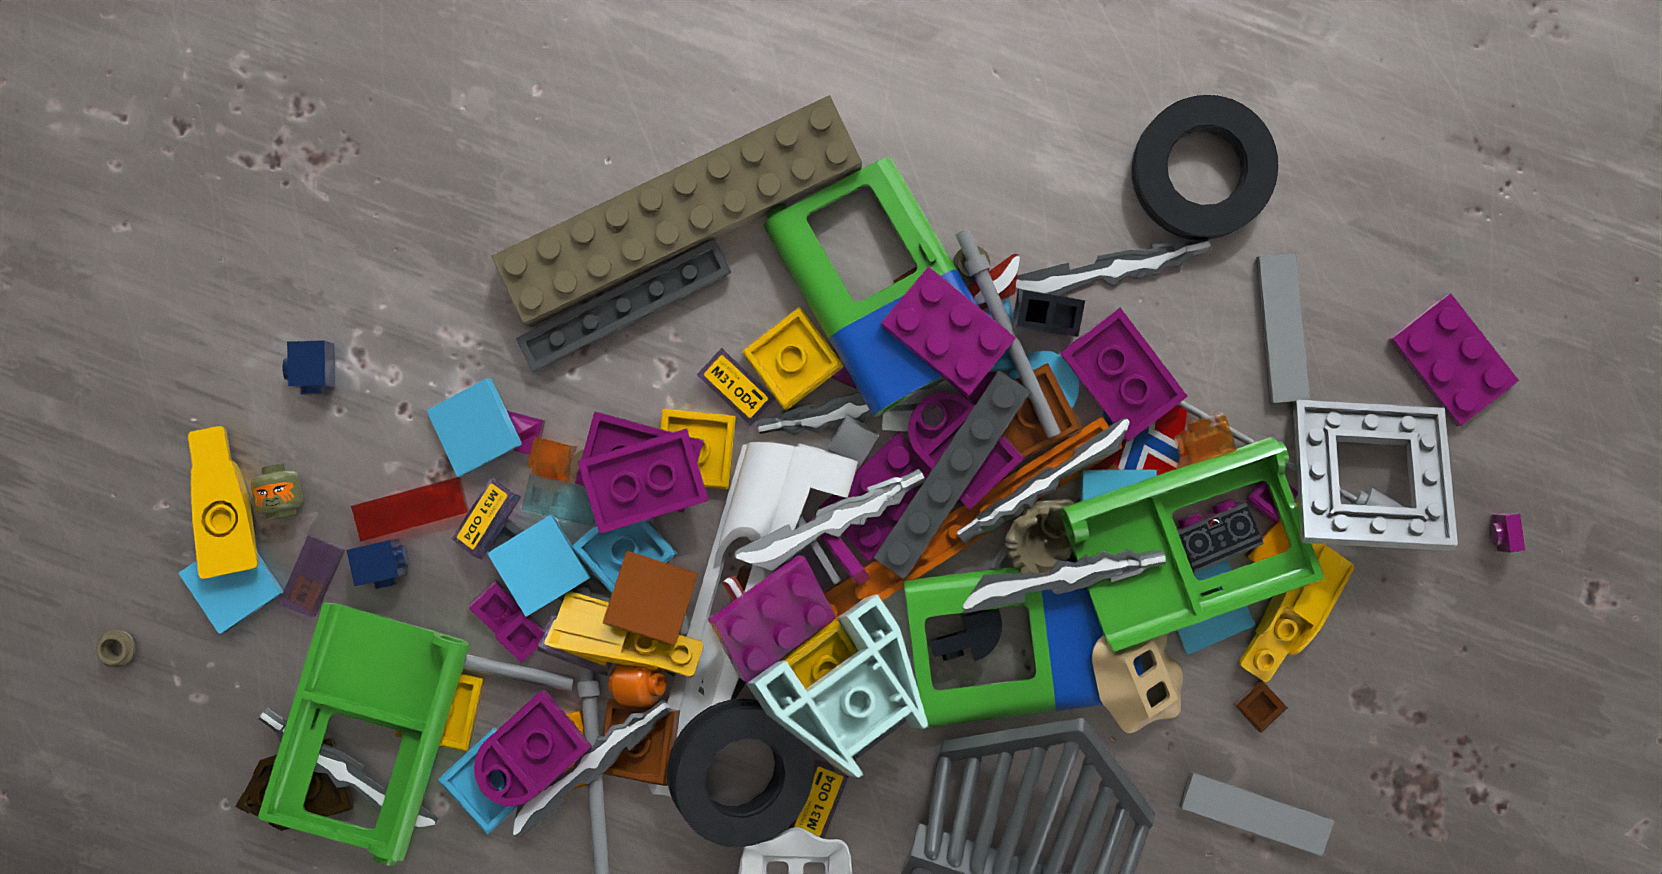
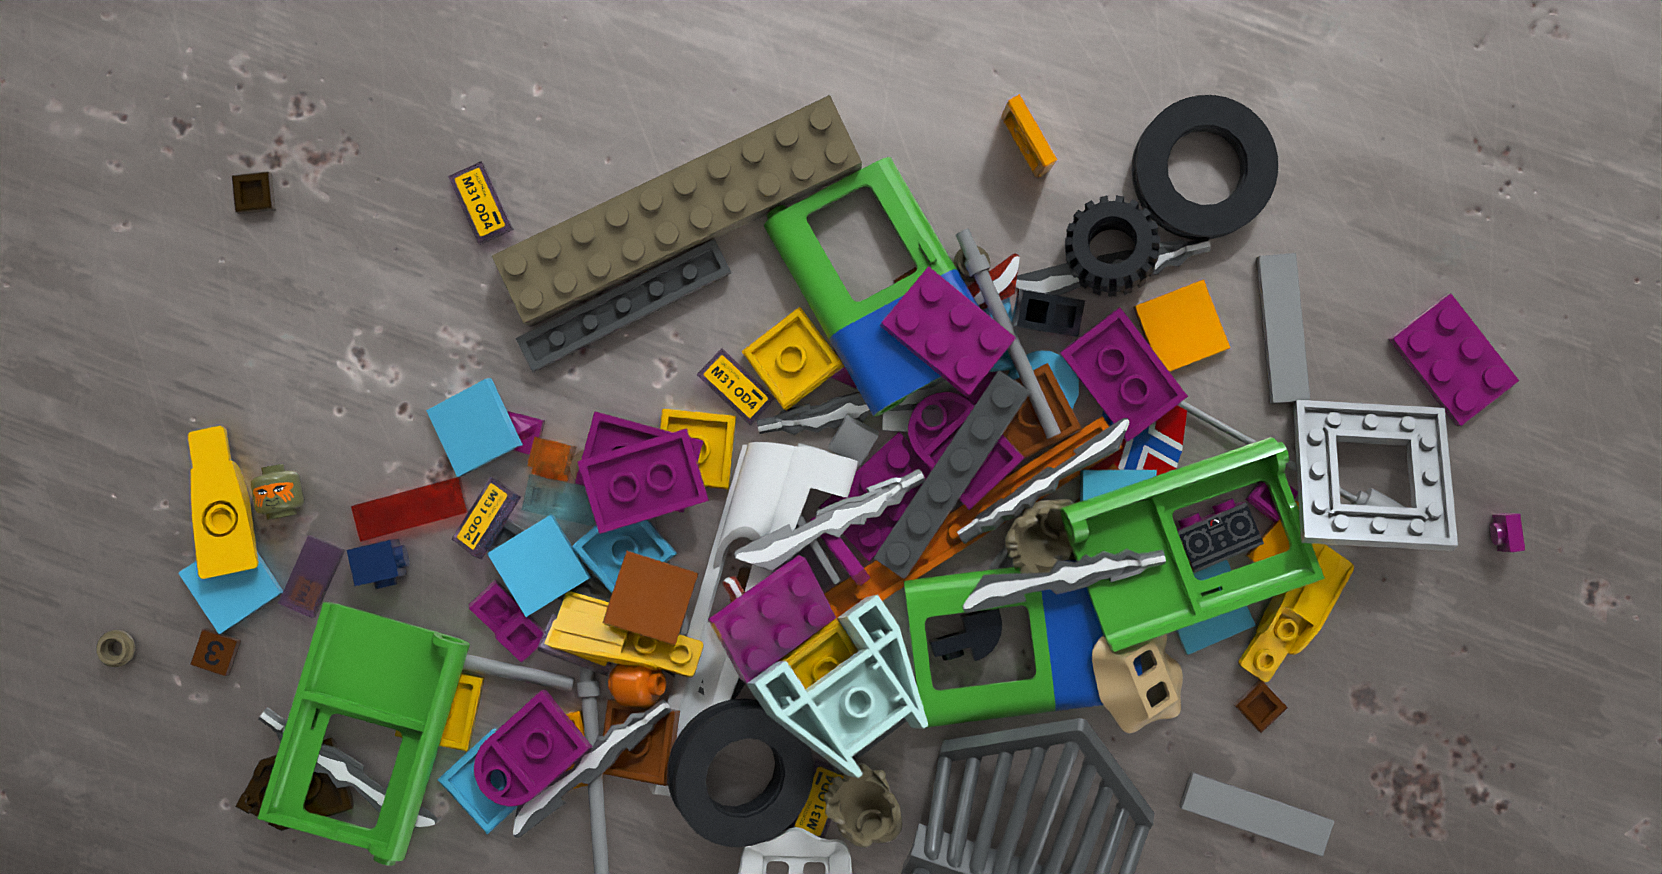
(215, 652): none -> reddish brown tile
(253, 192): none -> dark brown tile
(310, 366): dark blue brick -> none
(480, 203): none -> tile
(864, 808): none -> dark tan hair
(1028, 136): none -> light orange tile
(1115, 216): none -> black tyre
(1182, 326): none -> light orange tile
(1205, 439): clear orange brick -> none

